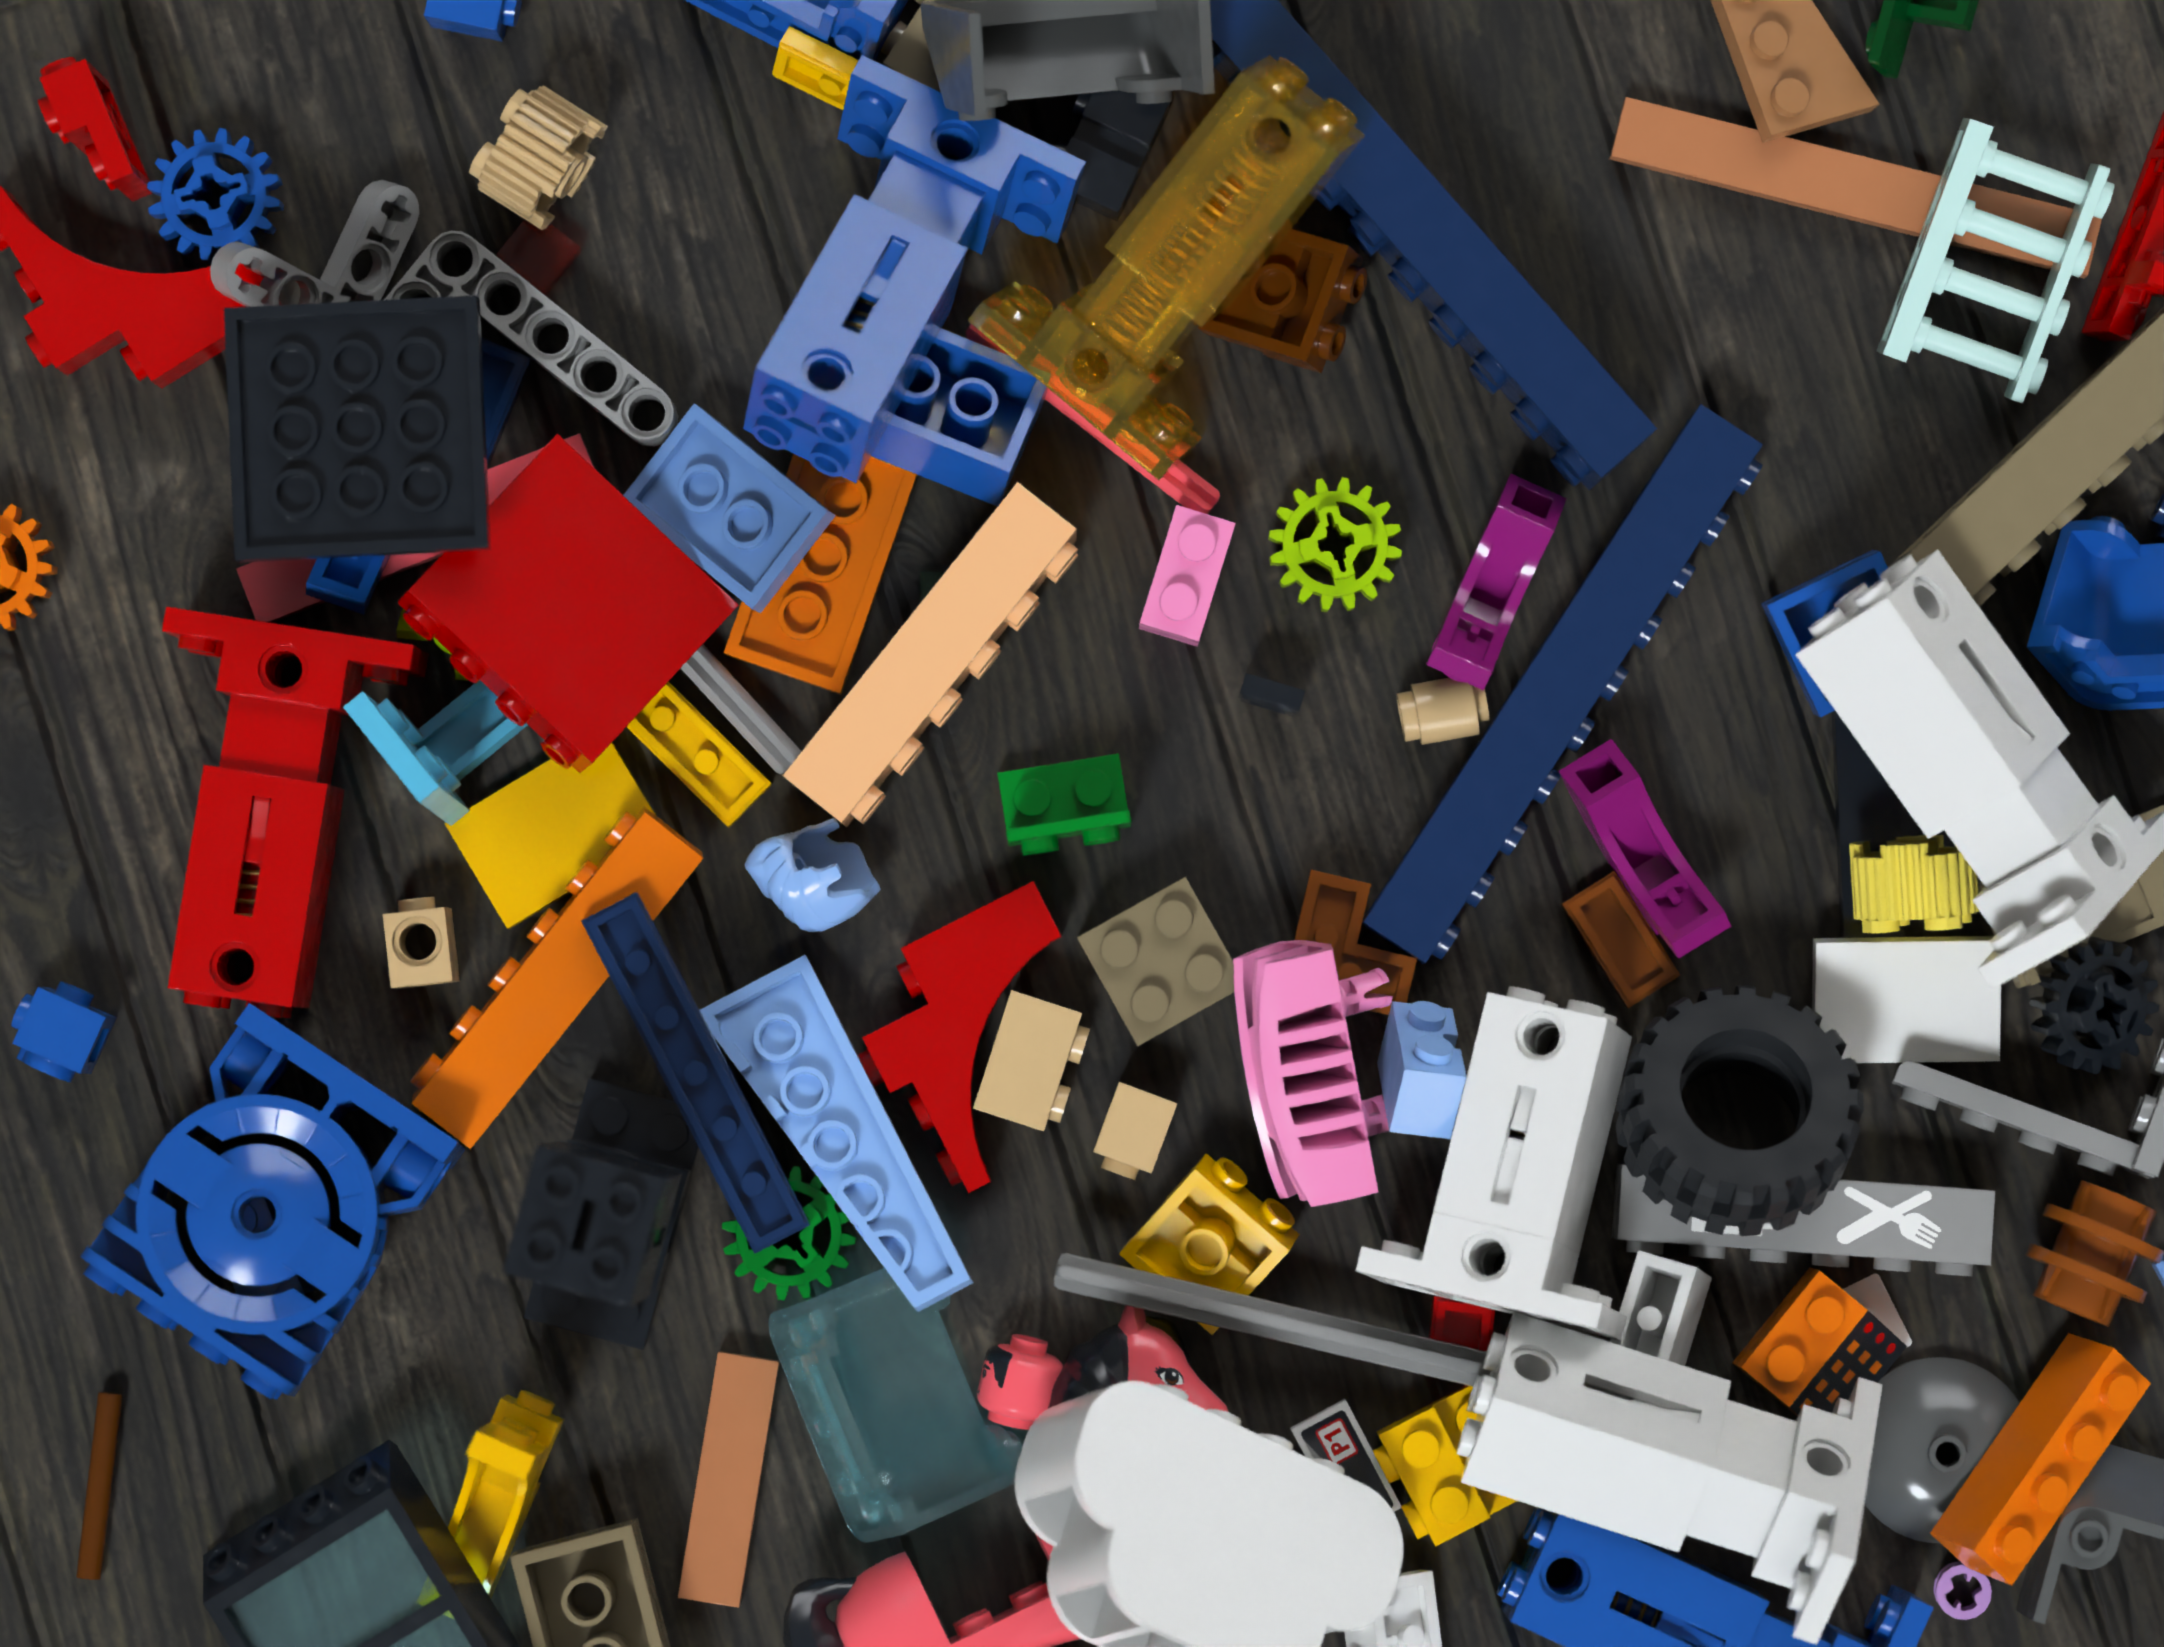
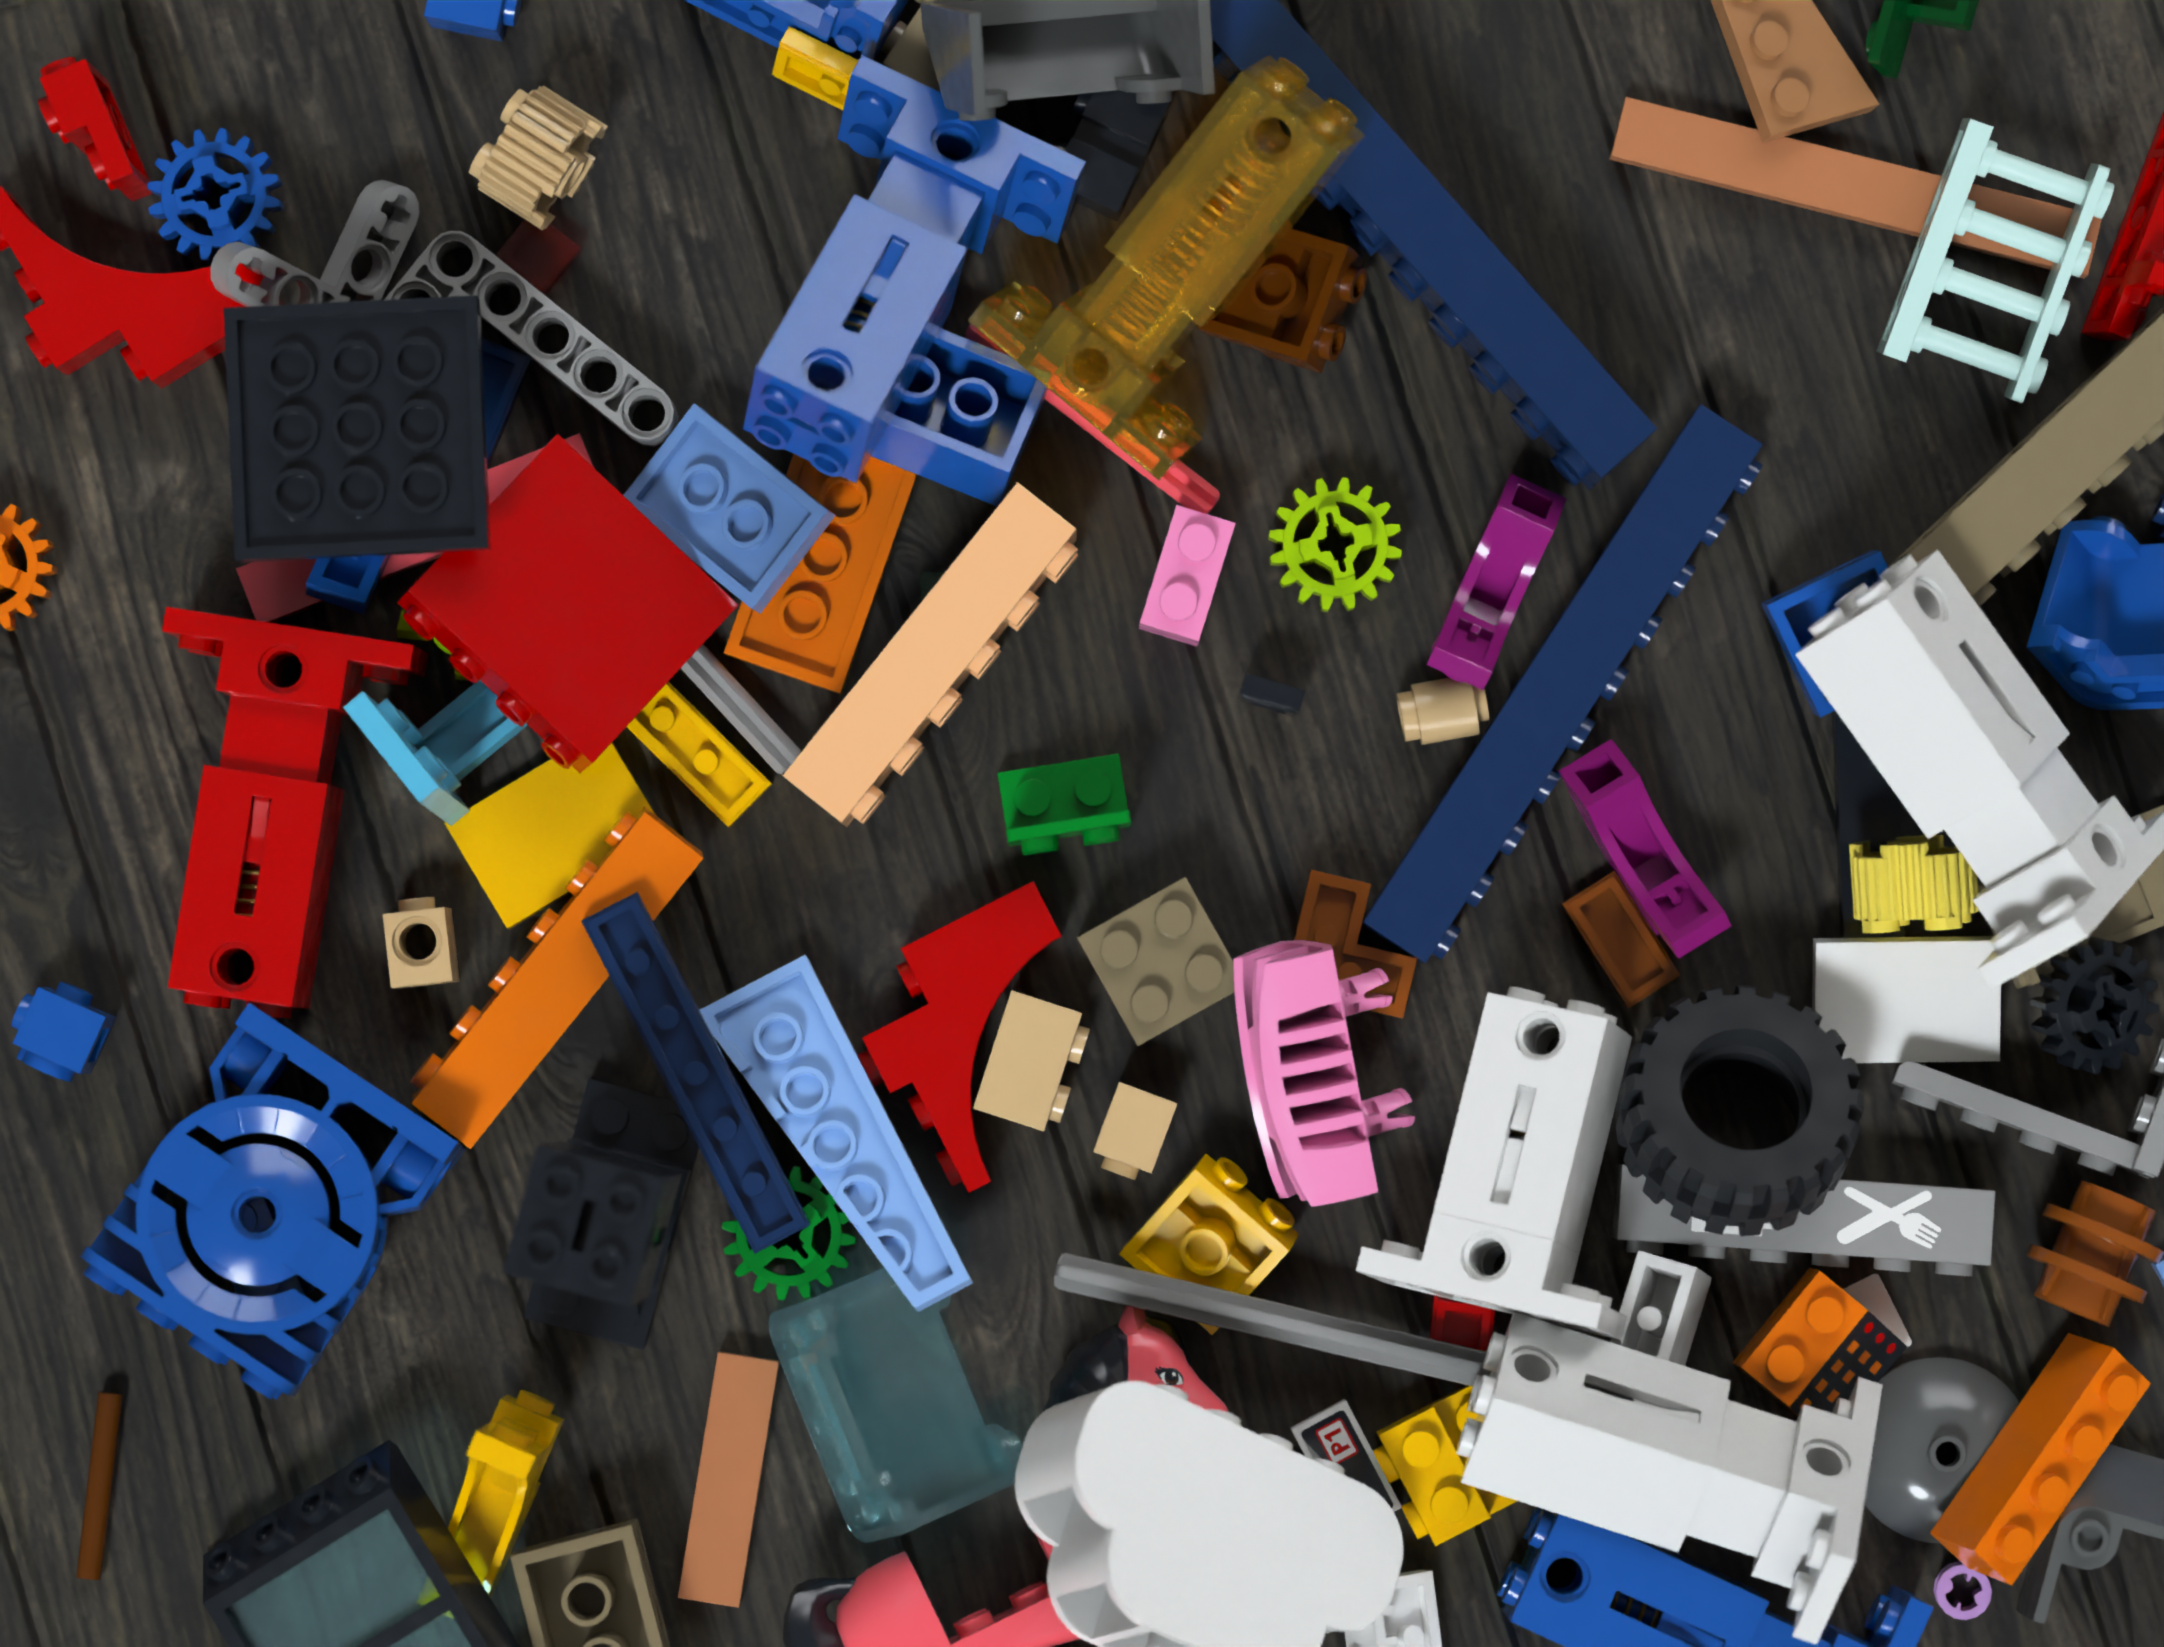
(813, 876): light blue hair -> none
(1018, 1381): coral head -> none
(1421, 1069): light blue brick -> none

